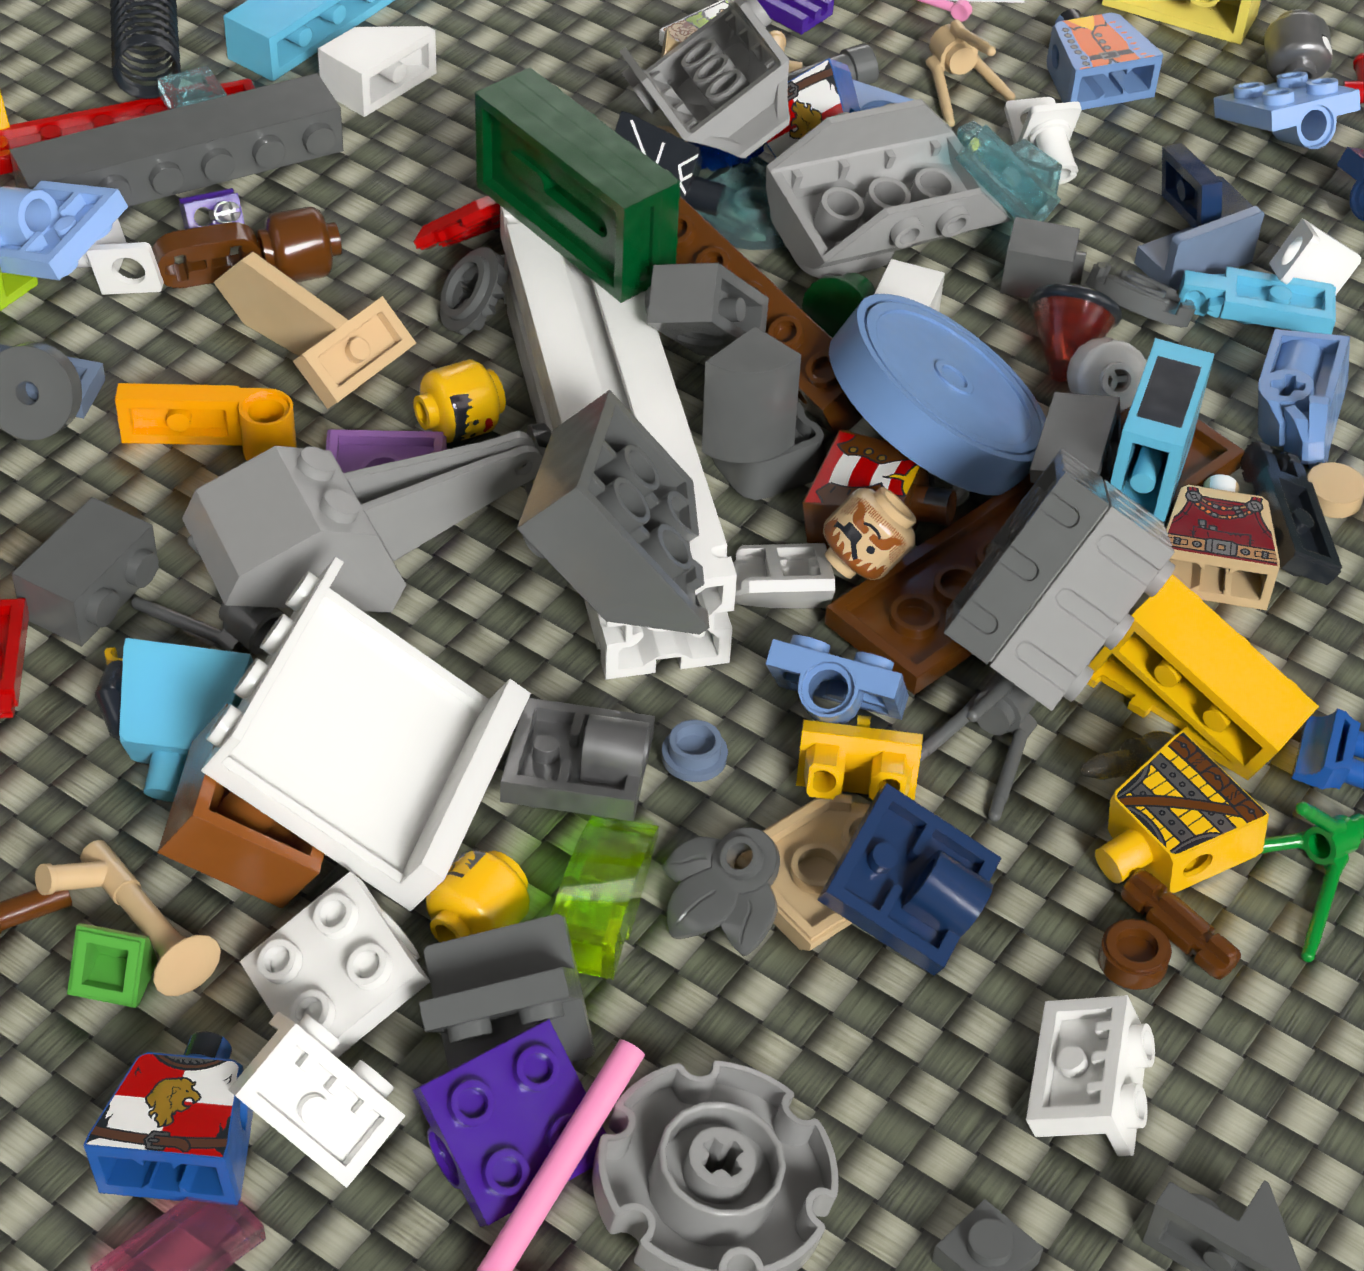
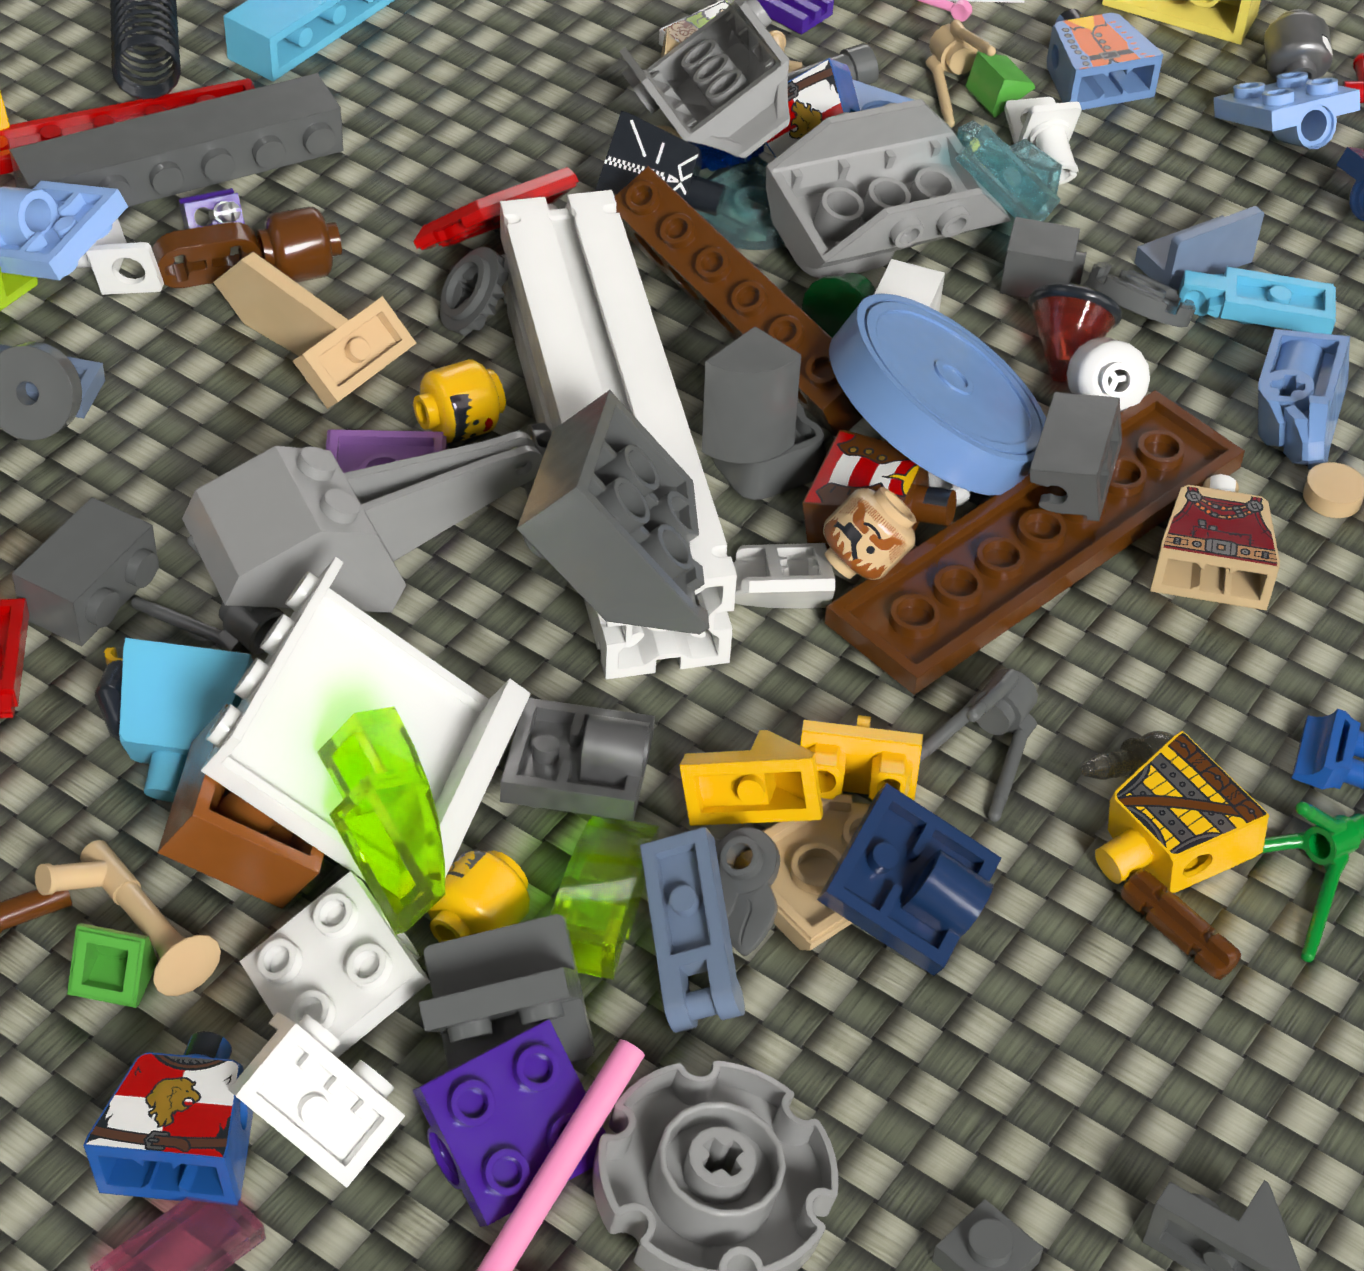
(189, 87): clear light blue plate -> none
(205, 416): light orange plate -> none
(376, 64): white slope -> none
(387, 814): none -> clear neon green slope
(575, 183): dark green piece -> none
(690, 928): none -> sand blue plate
(694, 751): sand blue plate -> none
(703, 306): dark grey brick -> none
(752, 786): none -> yellow slope
(856, 684): medium blue plate -> none
(996, 81): none -> bright green slope
(1060, 581): piece -> none
(1091, 1071): white bracket -> none
(1134, 954): reddish brown tile -> none
(1161, 425): medium azure brick -> none
(1195, 189): dark blue panel -> none
(1203, 680): yellow wedge -> none
(1295, 511): black hinge -> none
(1314, 257): white bracket -> none

